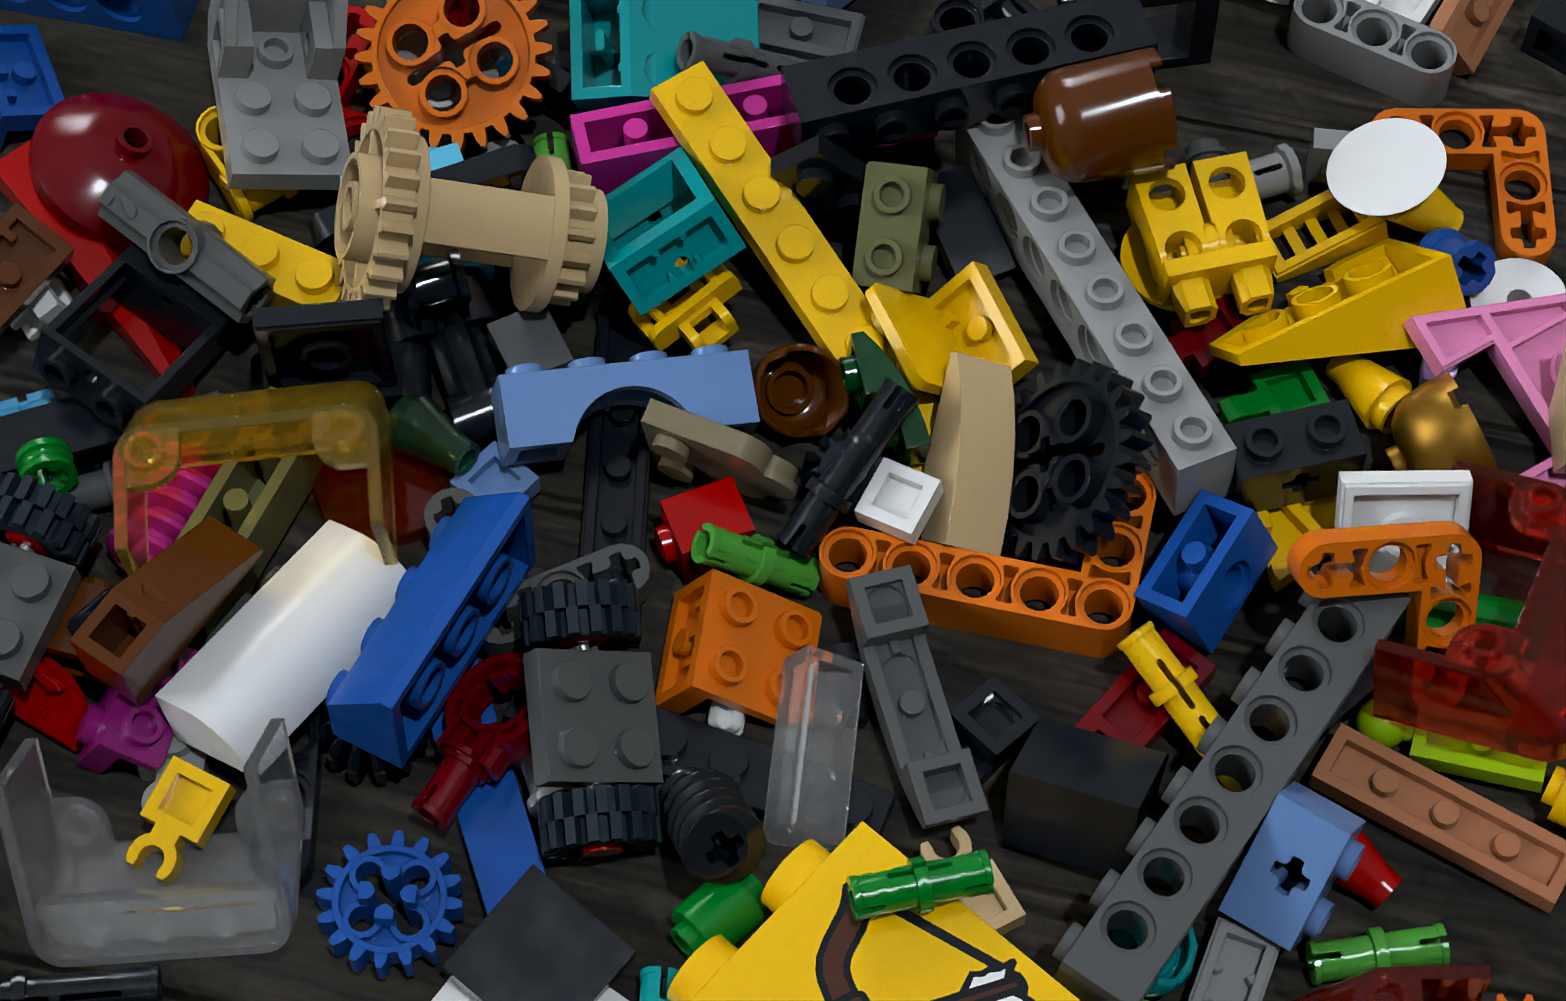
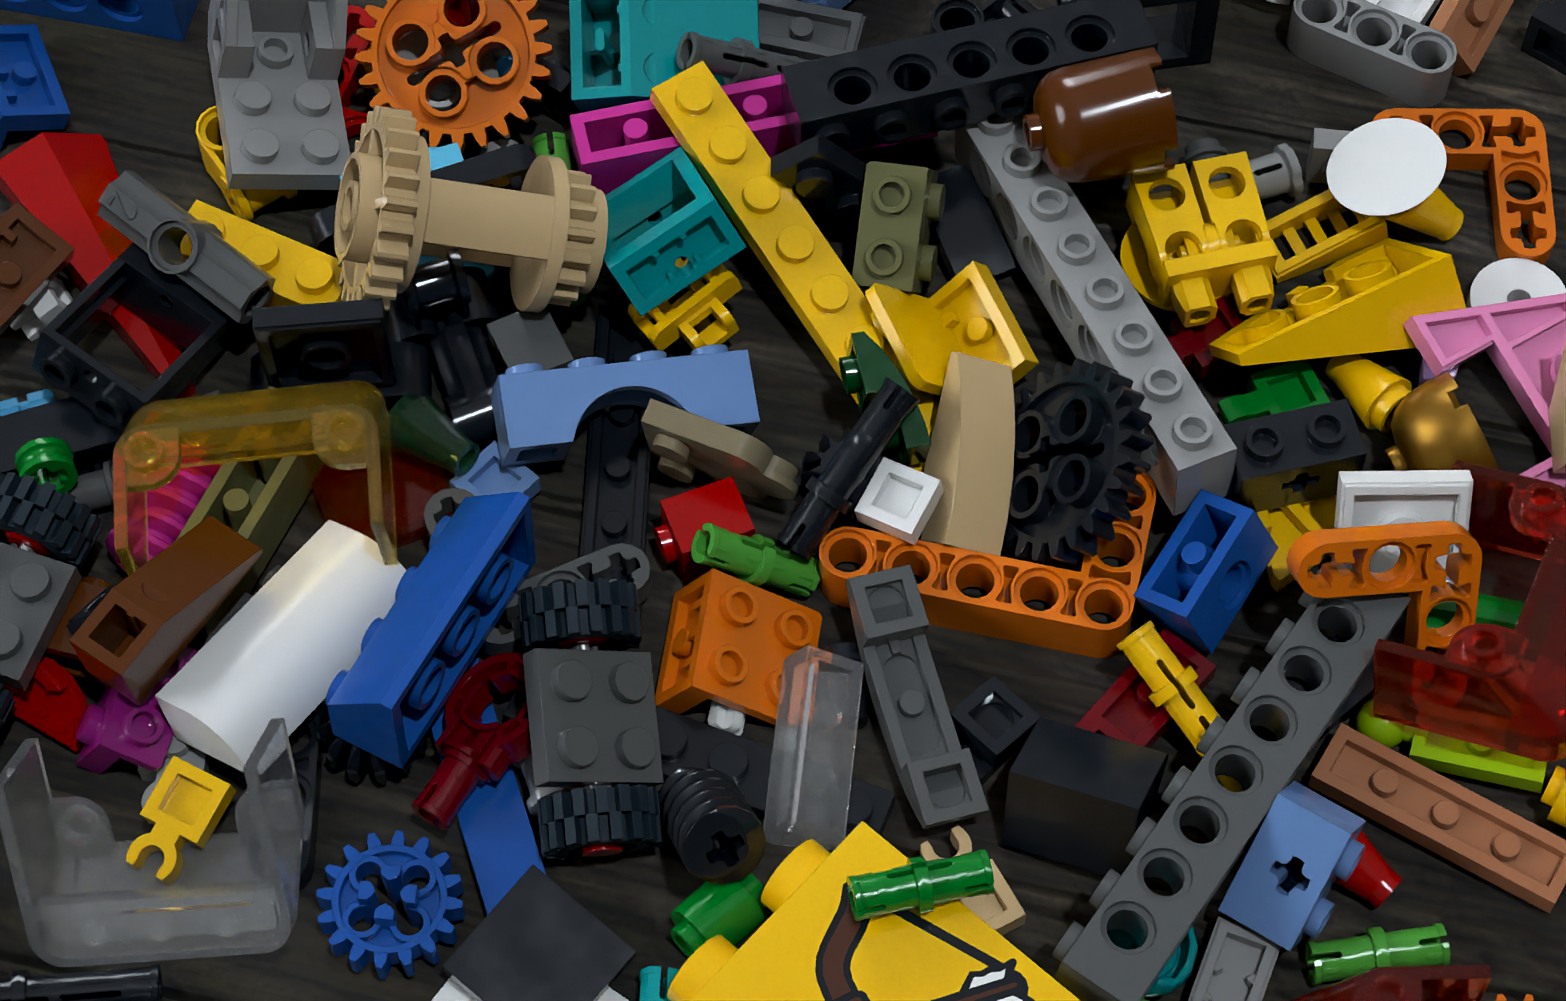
(93, 141): dark red dish -> none
(800, 391): reddish brown hair -> none
(1471, 259): blue bush -> none

